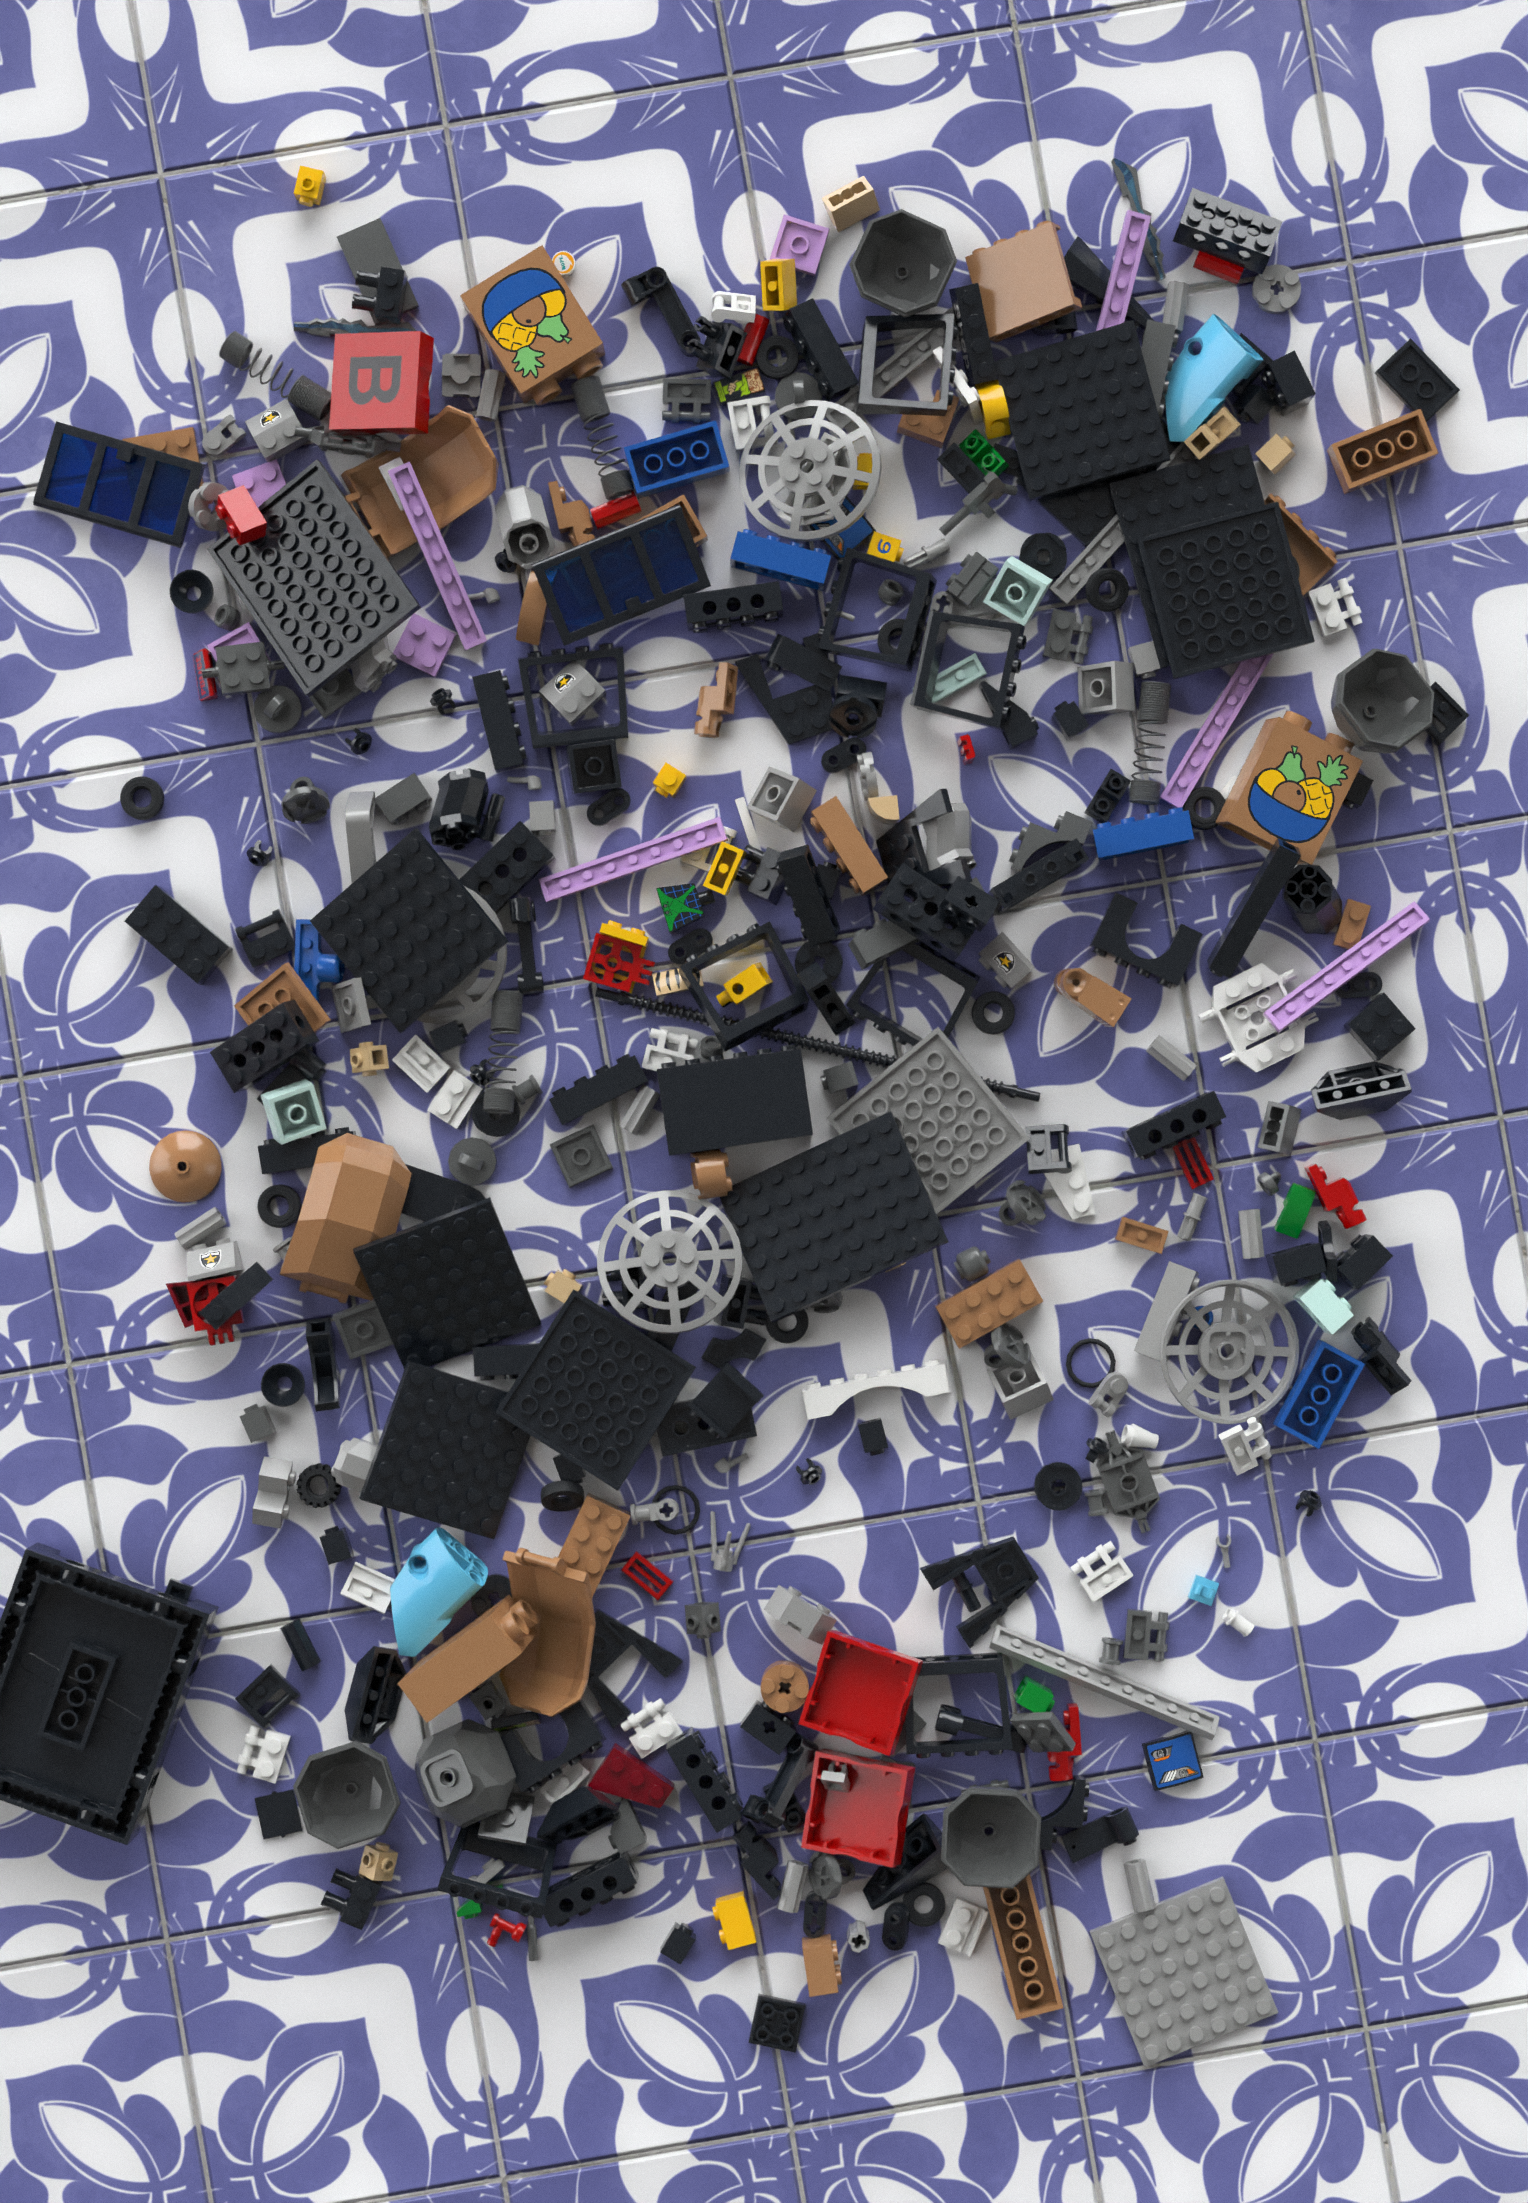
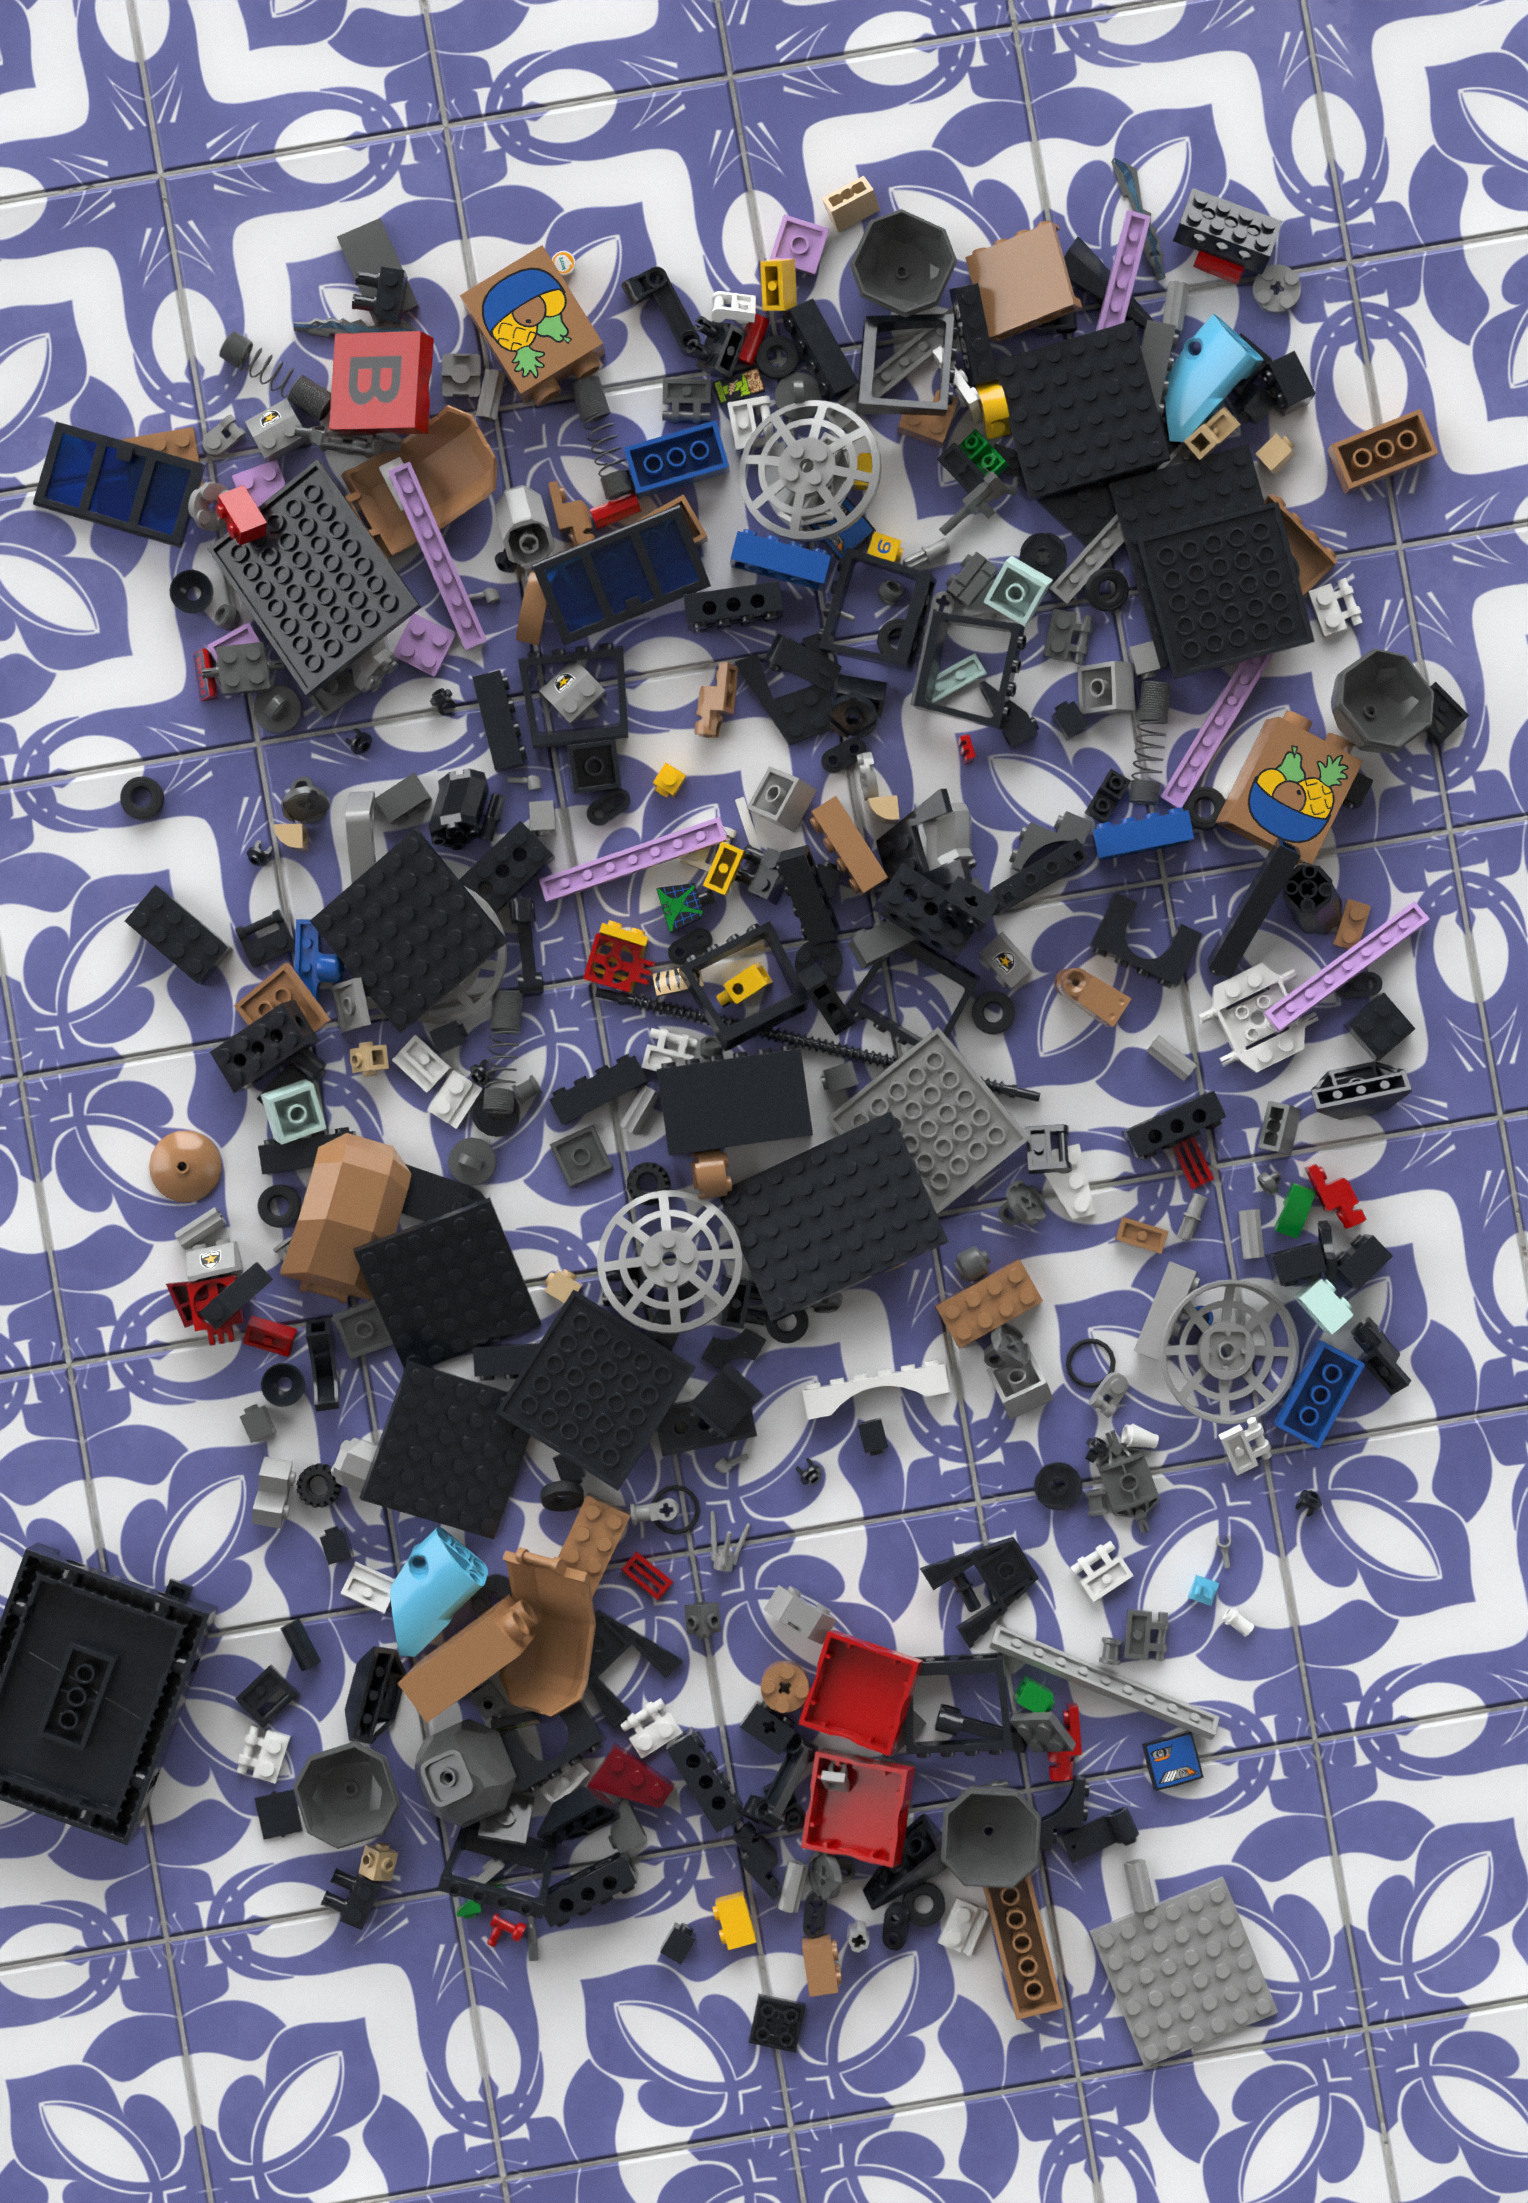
(270, 1336): none -> red slope
(293, 836): none -> tan brick
(309, 186): yellow brick -> none
(641, 1170): none -> black tyre
(1417, 380): black tile -> none

